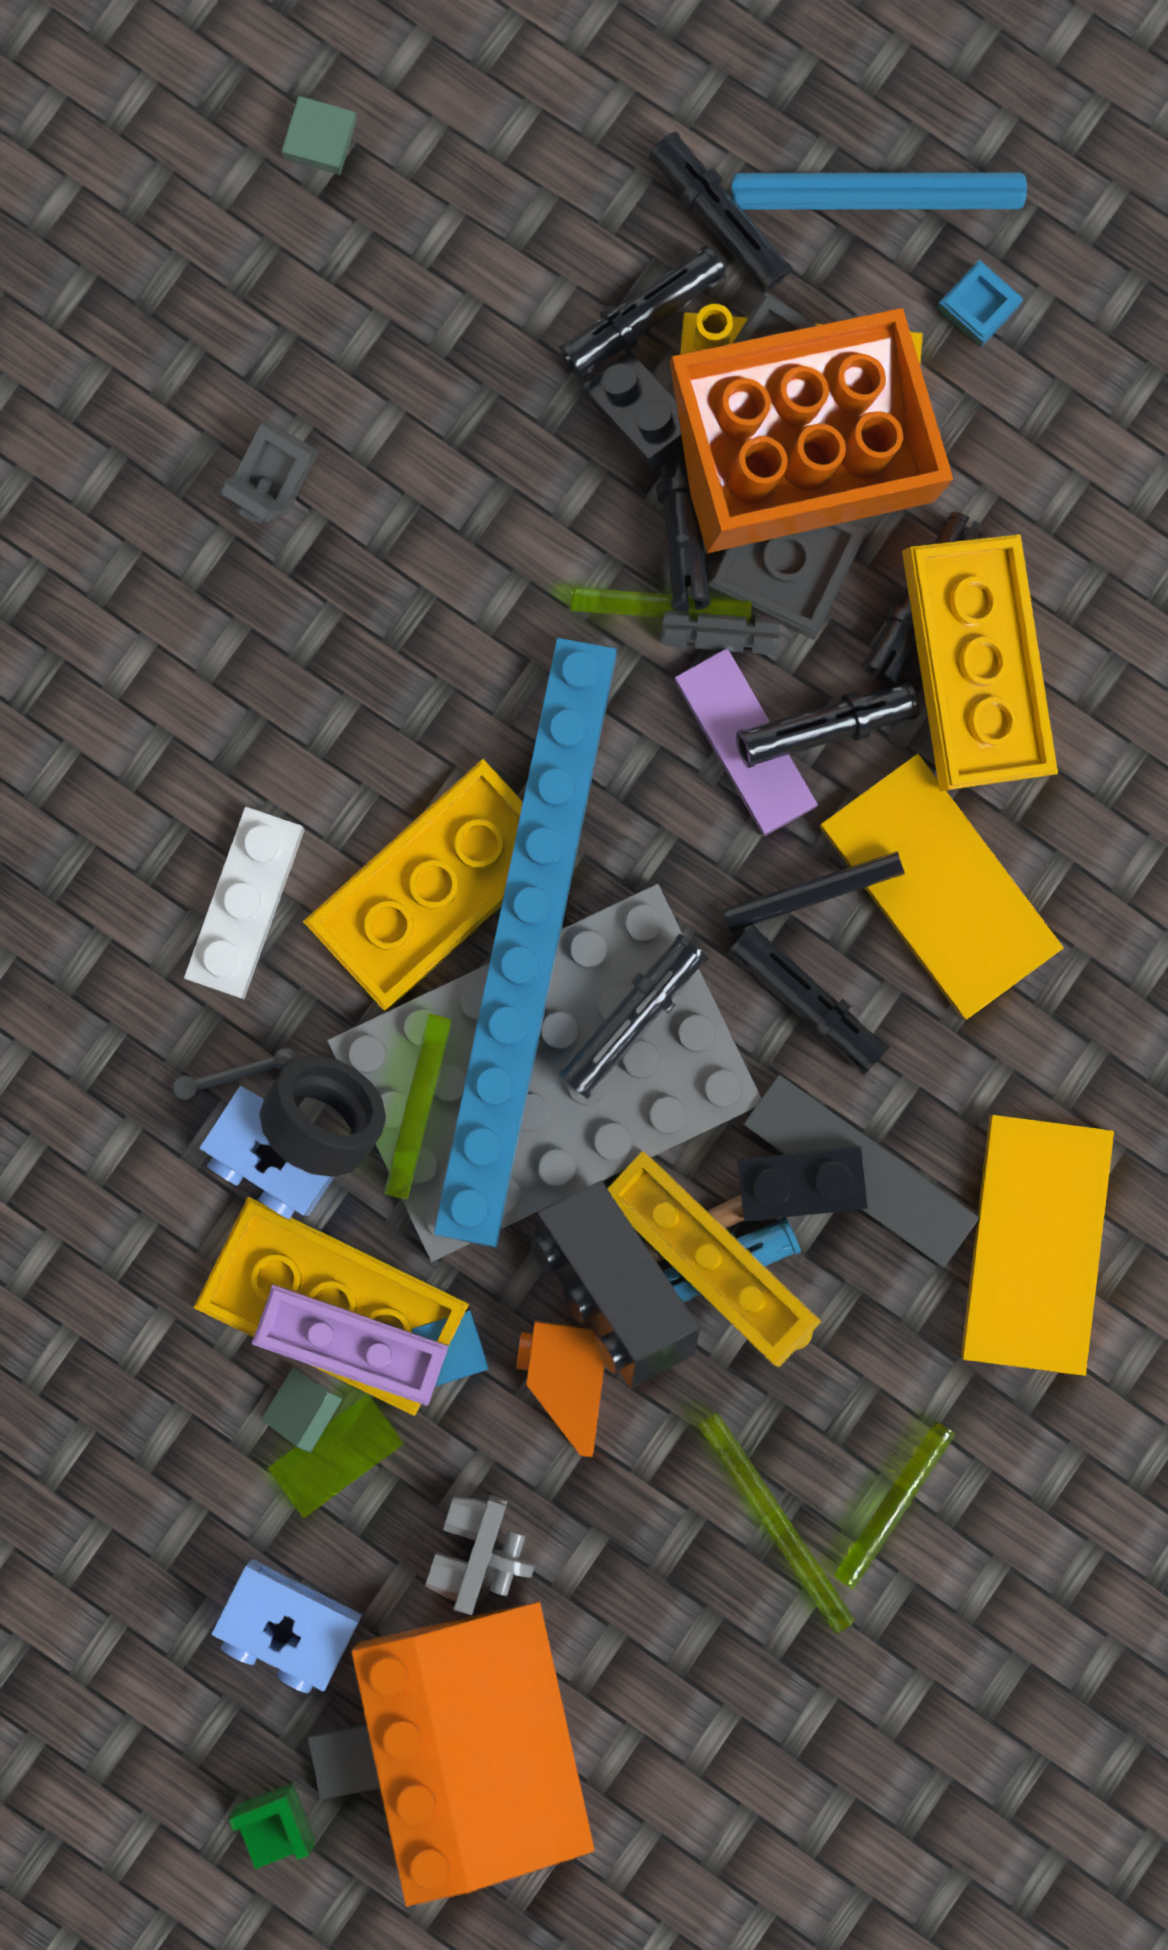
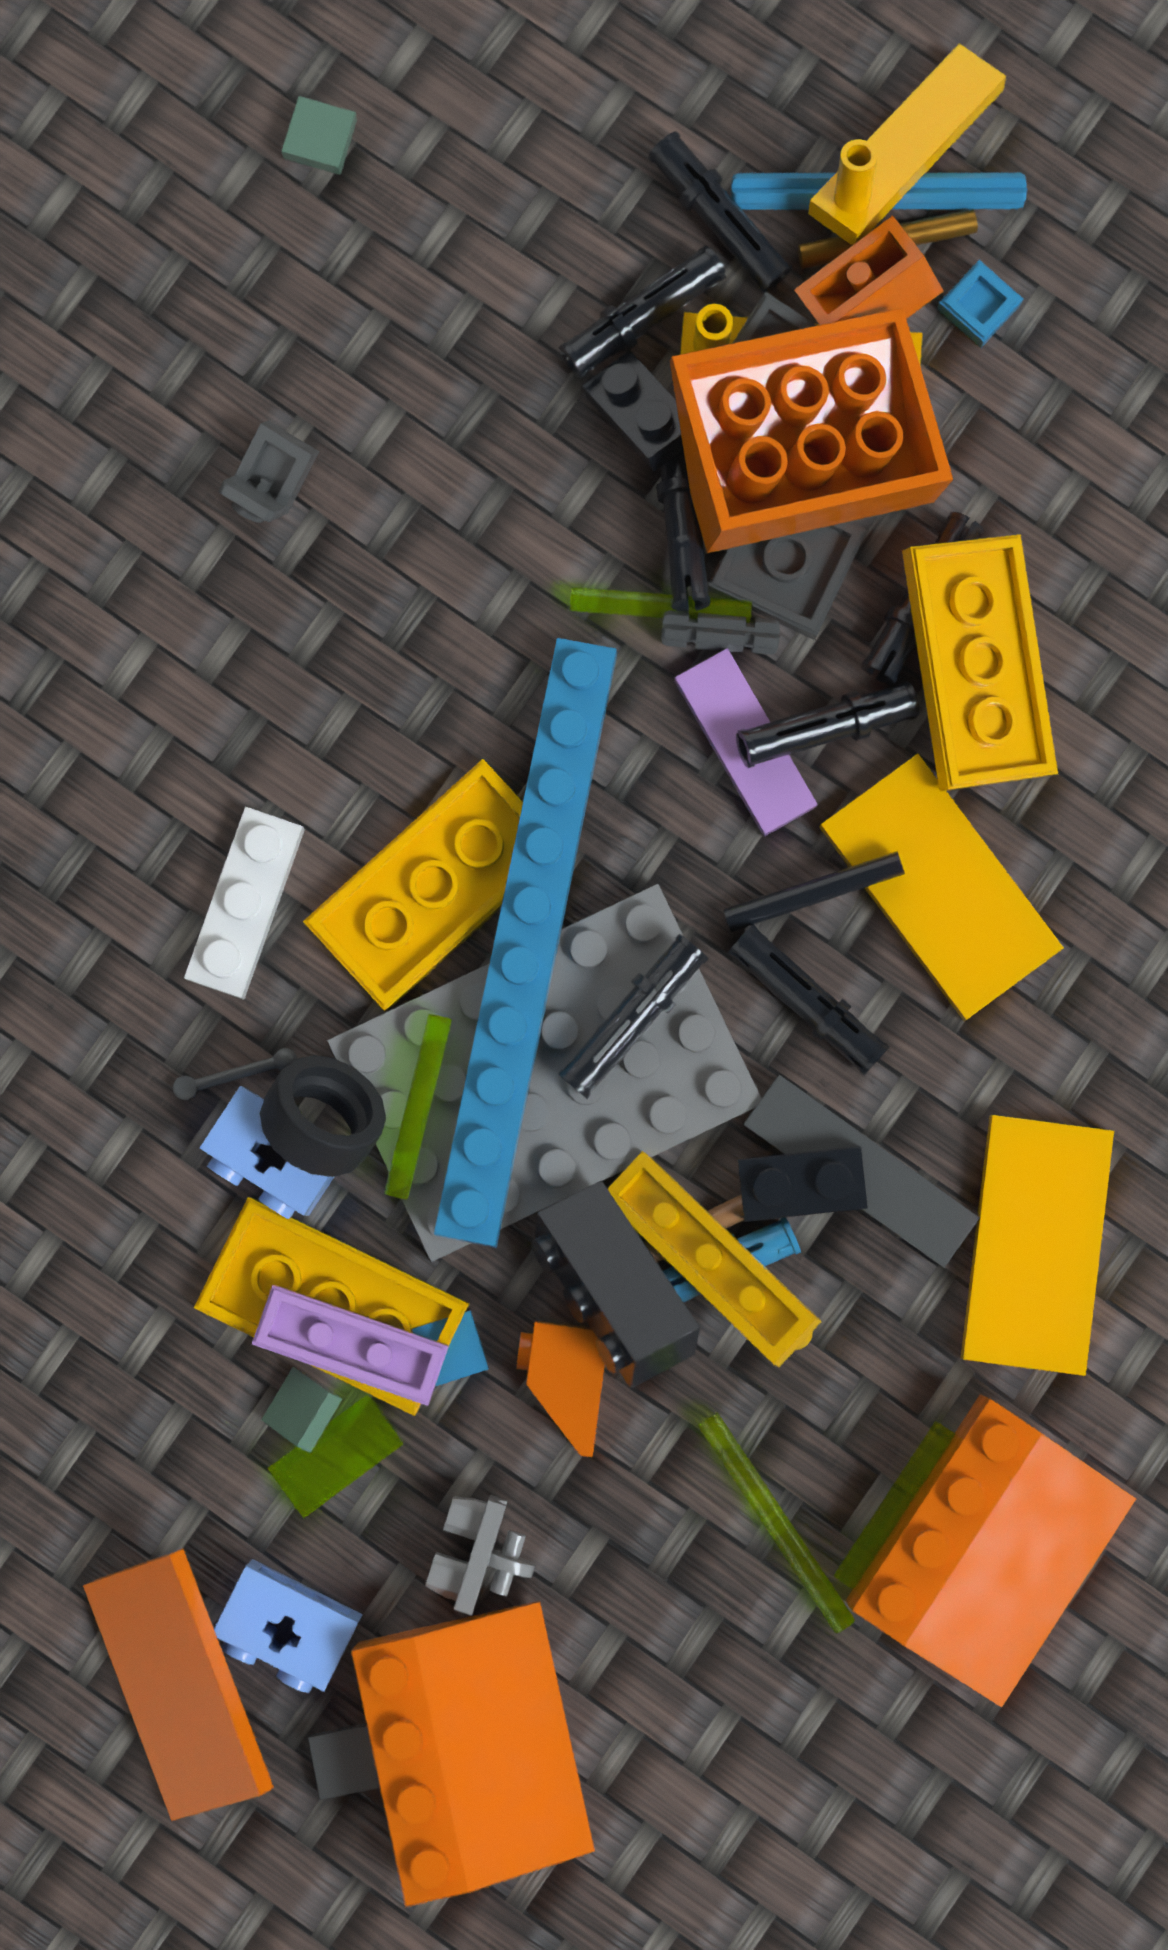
(178, 1686): none -> orange tile
(273, 1826): green panel -> none
(872, 277): none -> orange slope
(888, 164): none -> yellow piece
(920, 232): none -> pearl gold bar
(990, 1551): none -> orange slope

